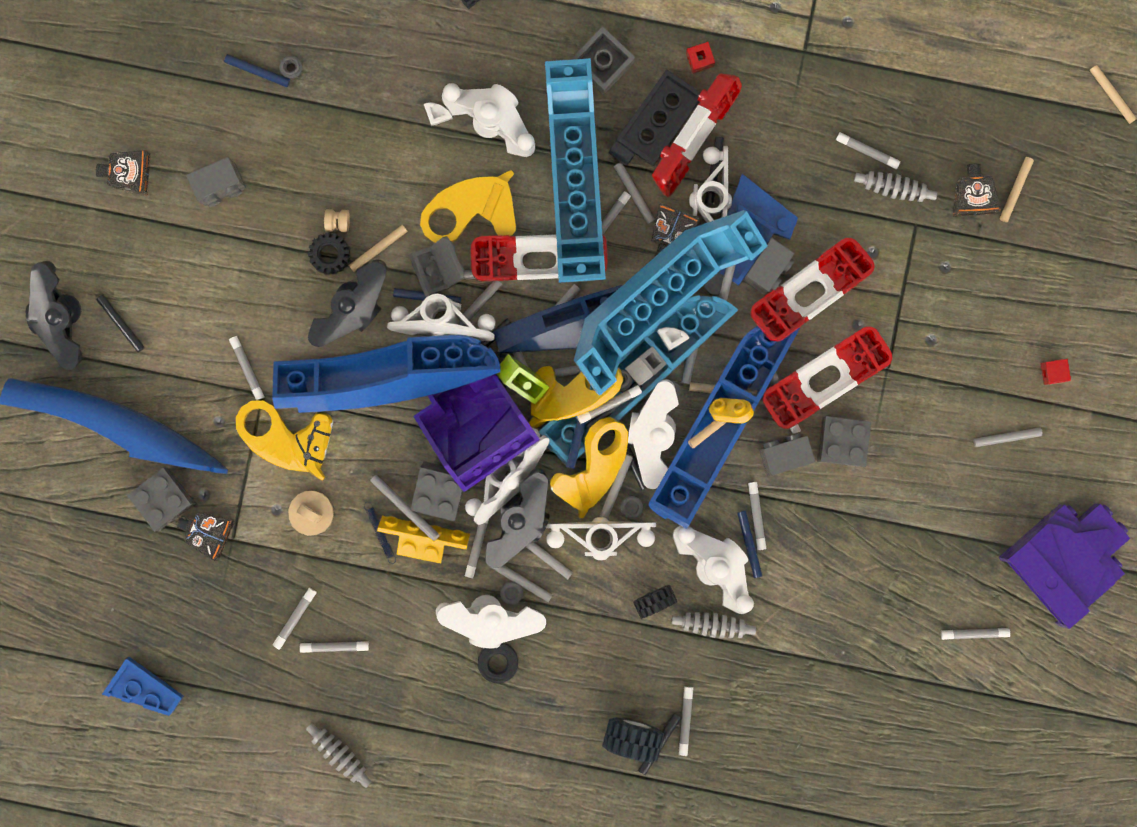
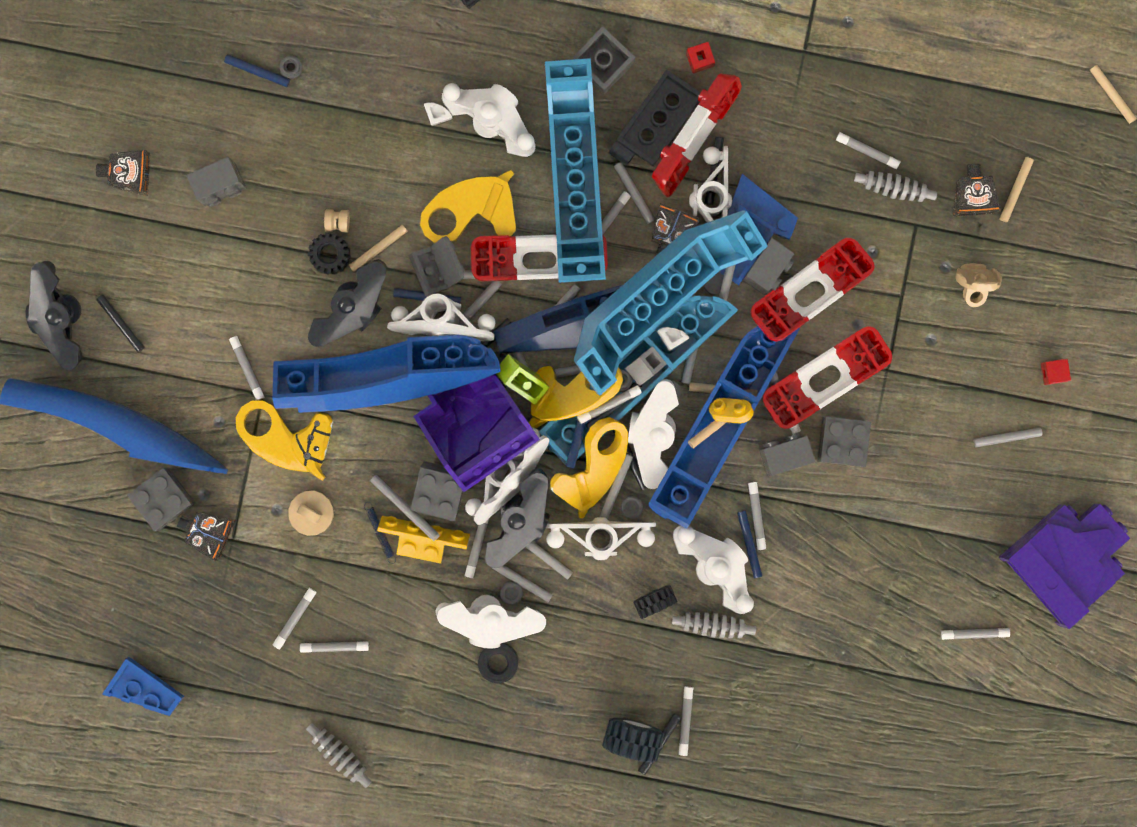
(977, 278): none -> tan tile

